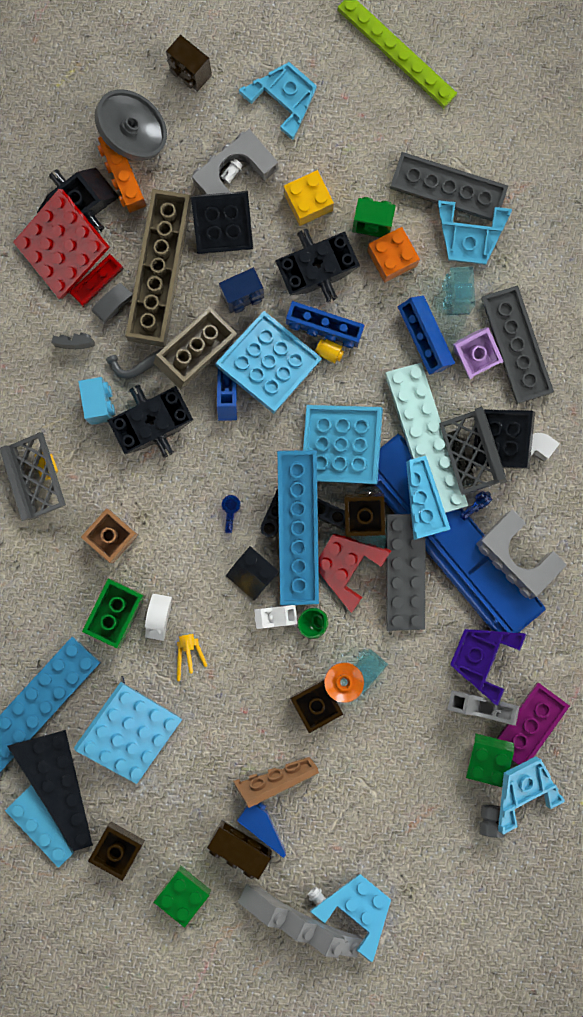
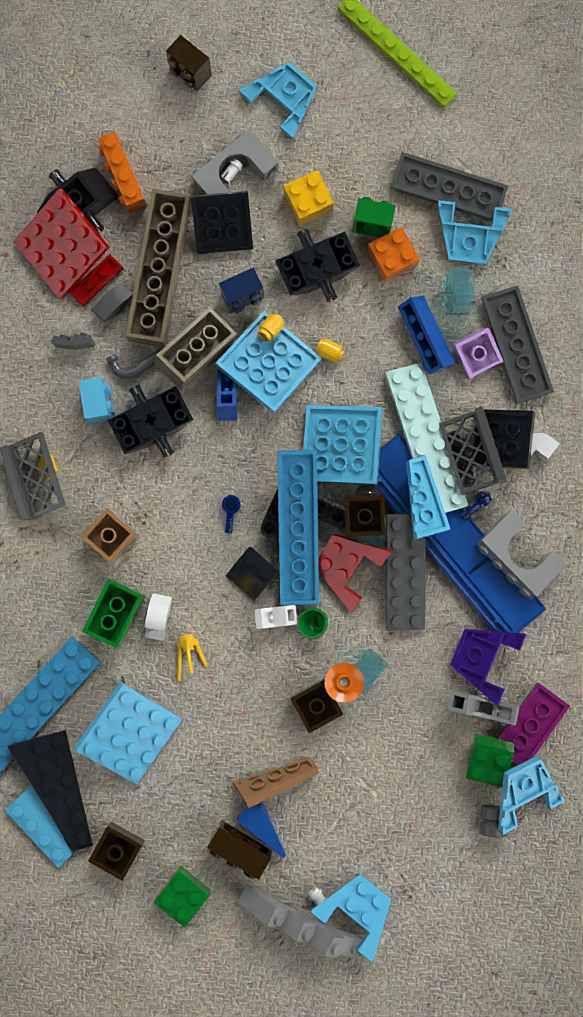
(130, 125): dark grey dish -> none
(270, 327): none -> yellow brick
(324, 324): blue brick -> none

